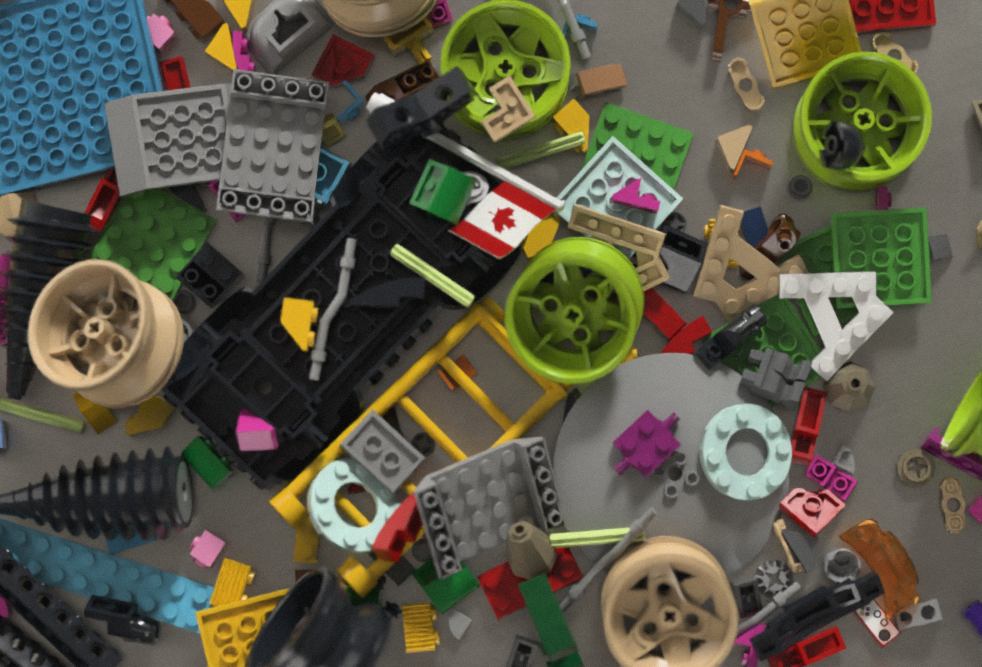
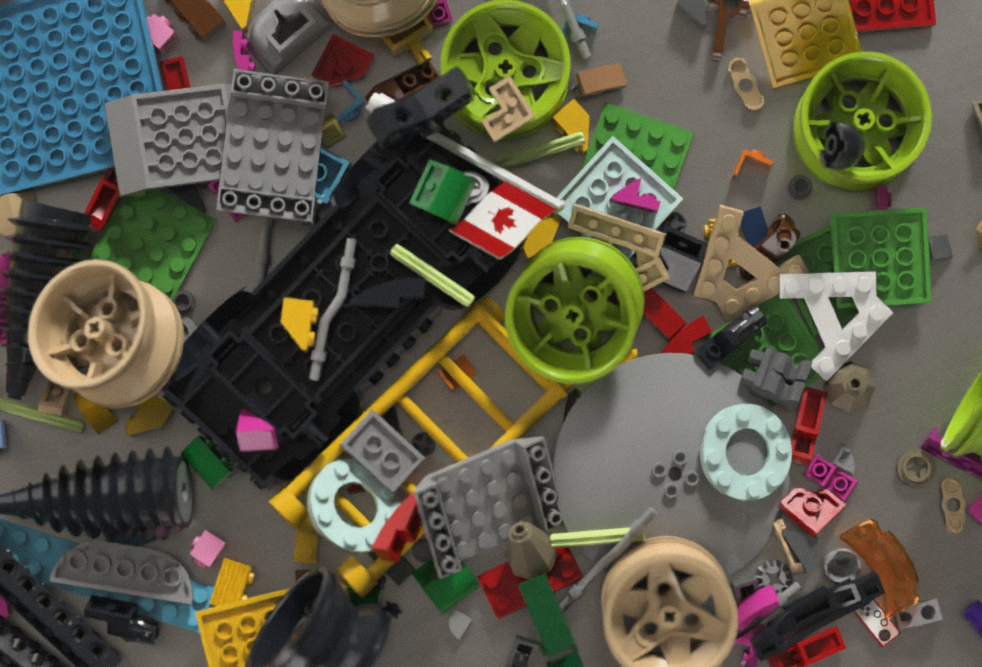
(55, 399): none -> tan slope
(125, 571): none -> light grey plate
(210, 275): black slope -> none
(222, 48): yellow slope -> none
(419, 627): yellow brick -> none
(646, 443): magenta plate -> none
(732, 145): tan slope -> none
(759, 604): none -> dark pink slope
(883, 44): tan piece -> none

